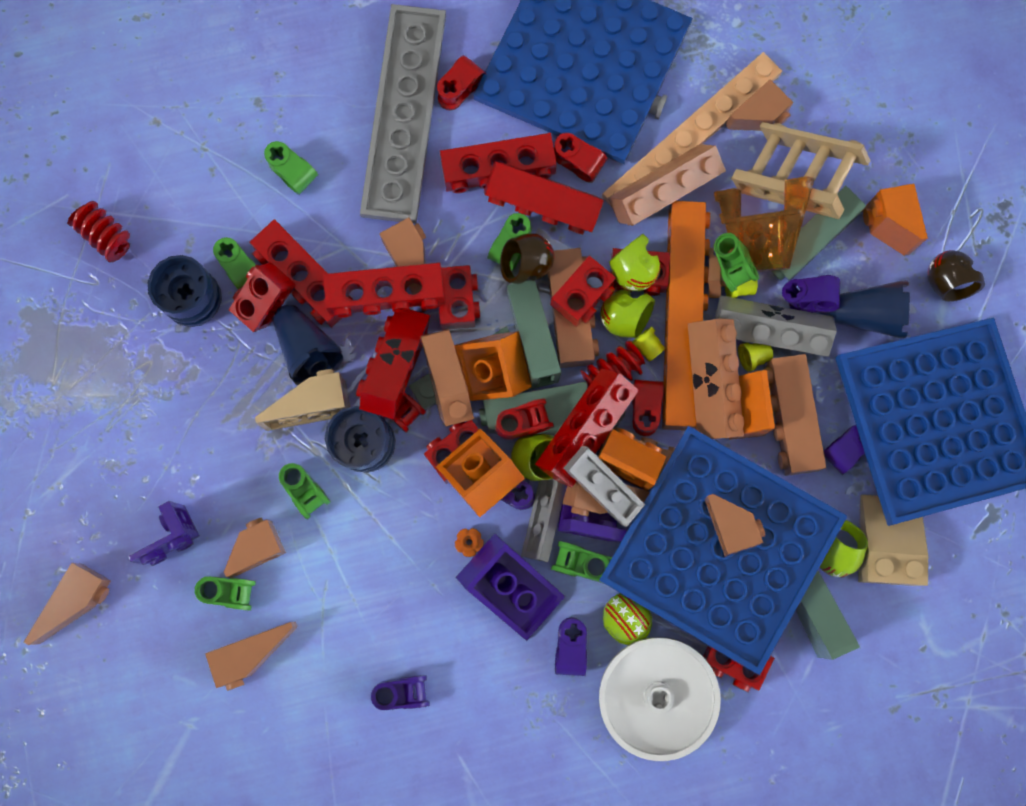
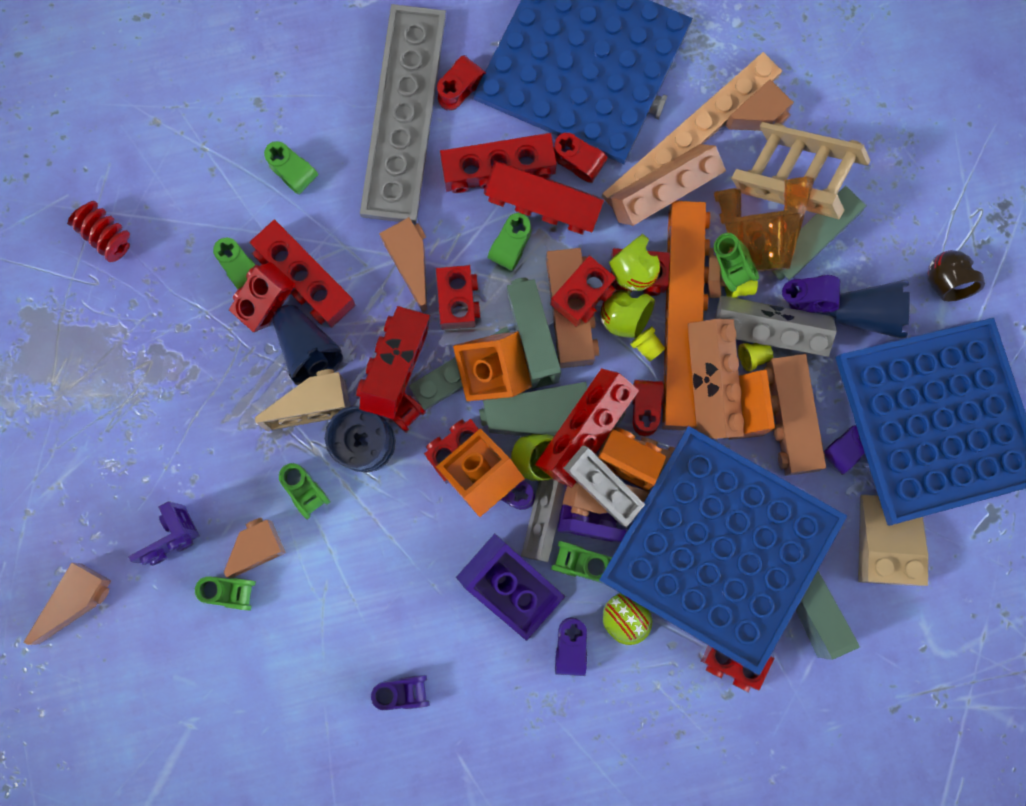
(178, 278): dark blue wheel -> none
(241, 659): nougat slope -> none
(339, 285): red brick -> none
(447, 378): nougat slope -> none
(461, 545): orange plate -> none
(526, 420): red piece -> none
(536, 257): dark brown helmet -> none
(623, 363): red piece -> none
(659, 699): white dish -> none
(734, 525): nougat slope -> none
(842, 559): lime helmet -> none
(896, 218): orange slope -> none

